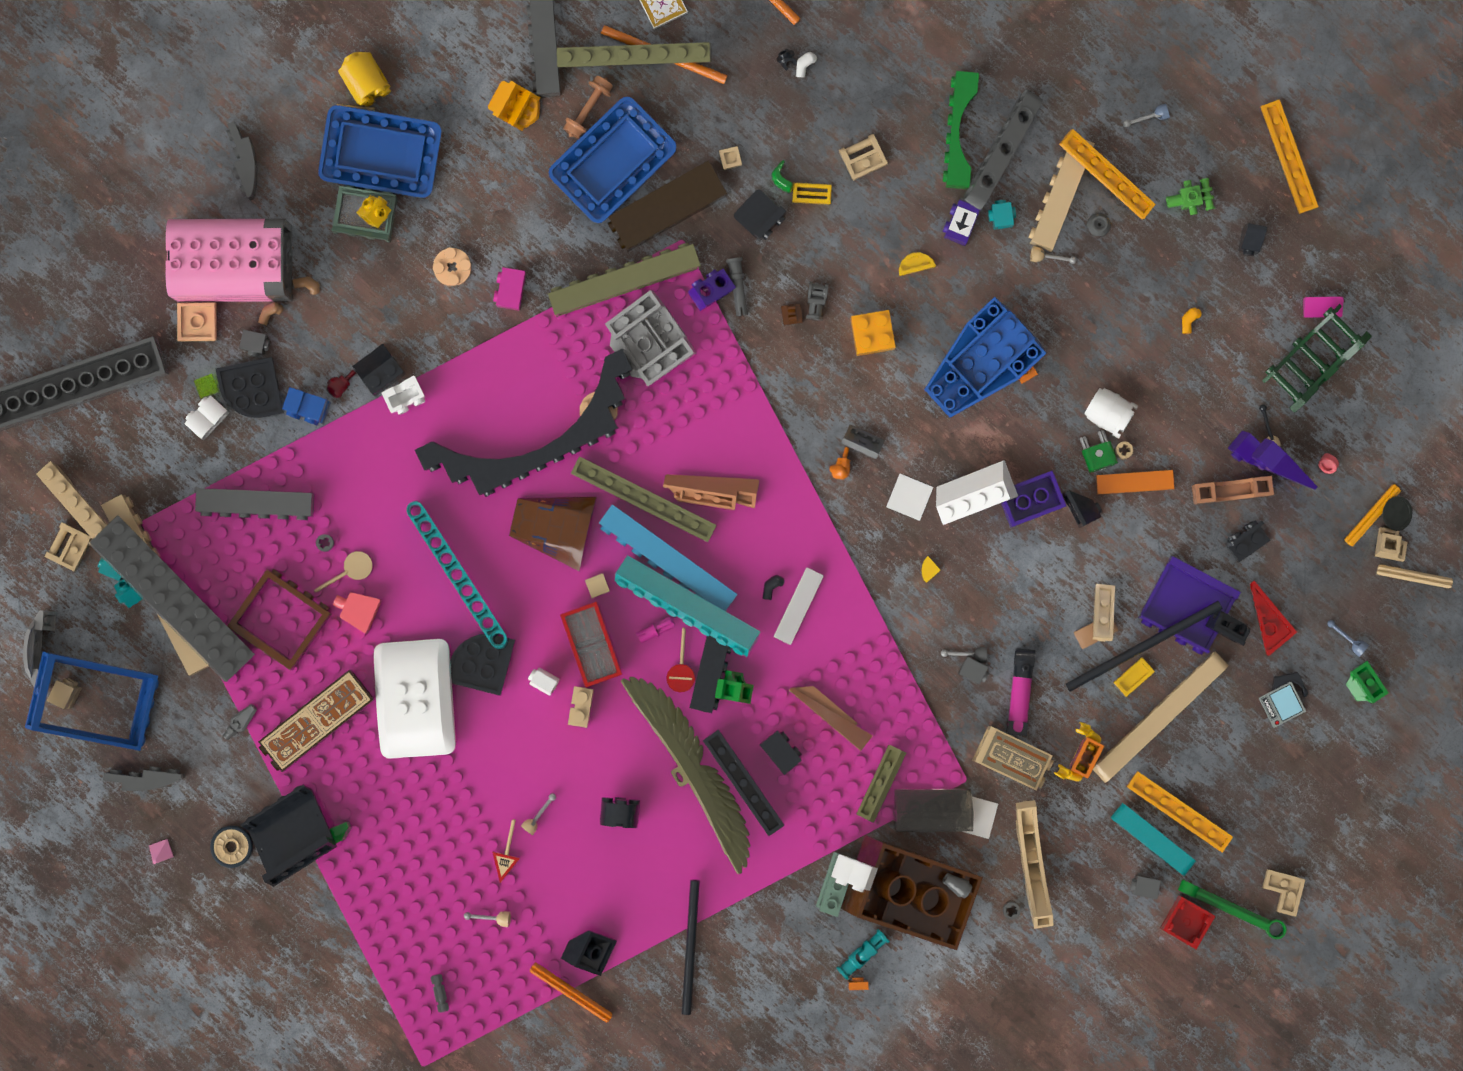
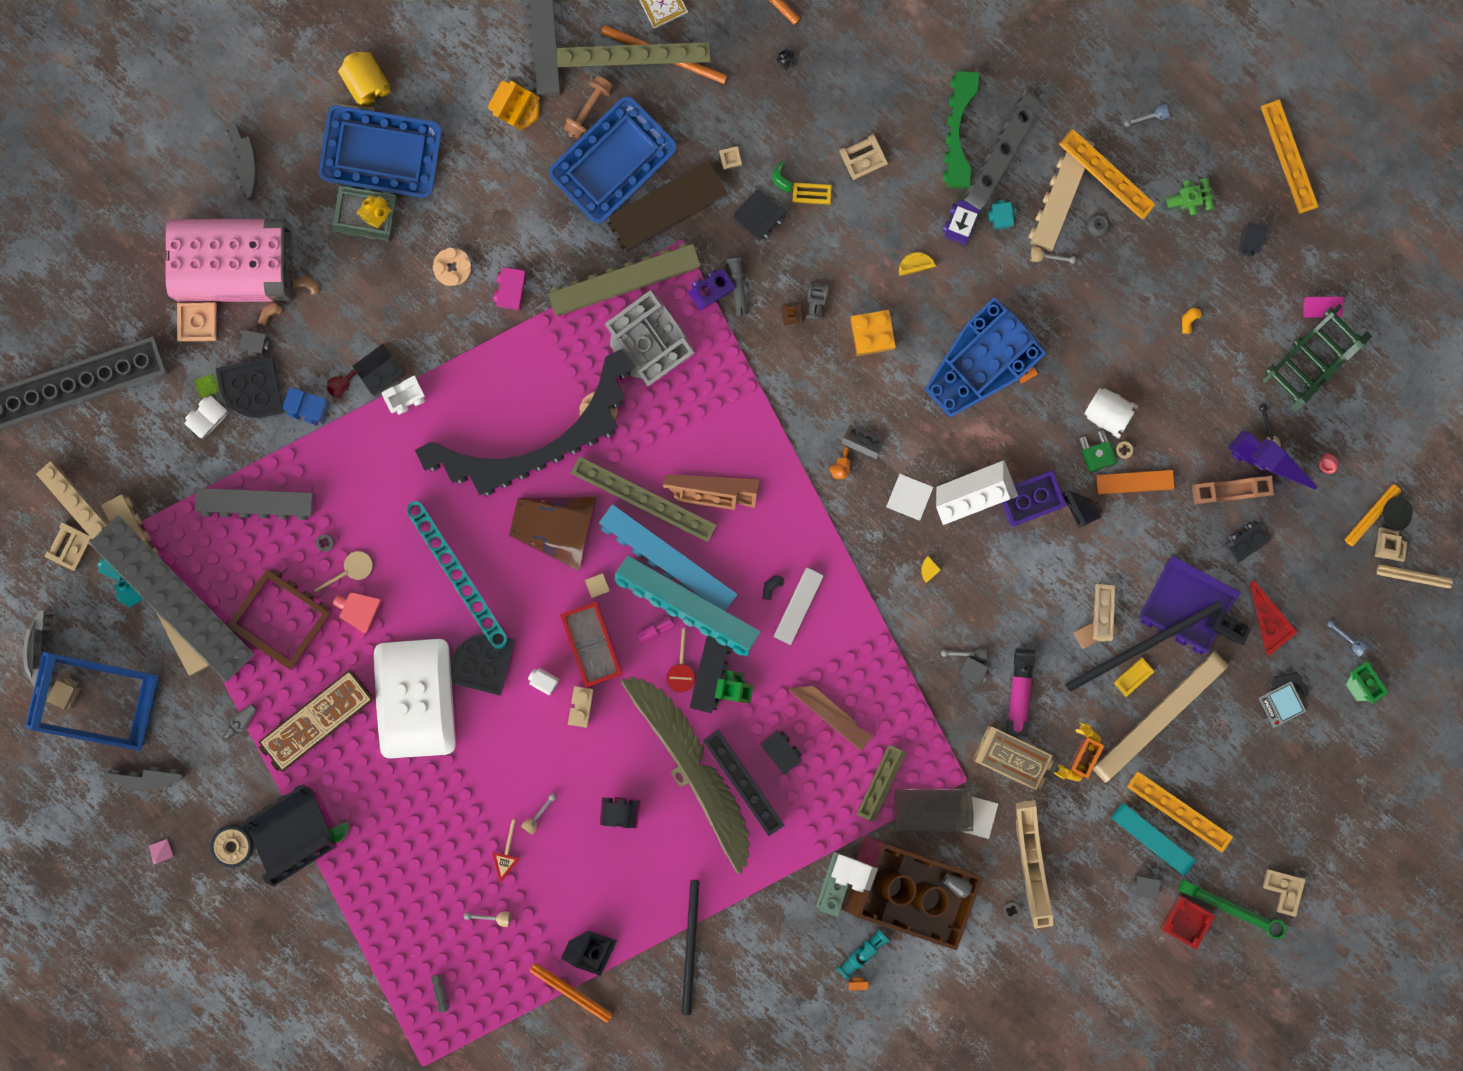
(803, 62): white arm -> none

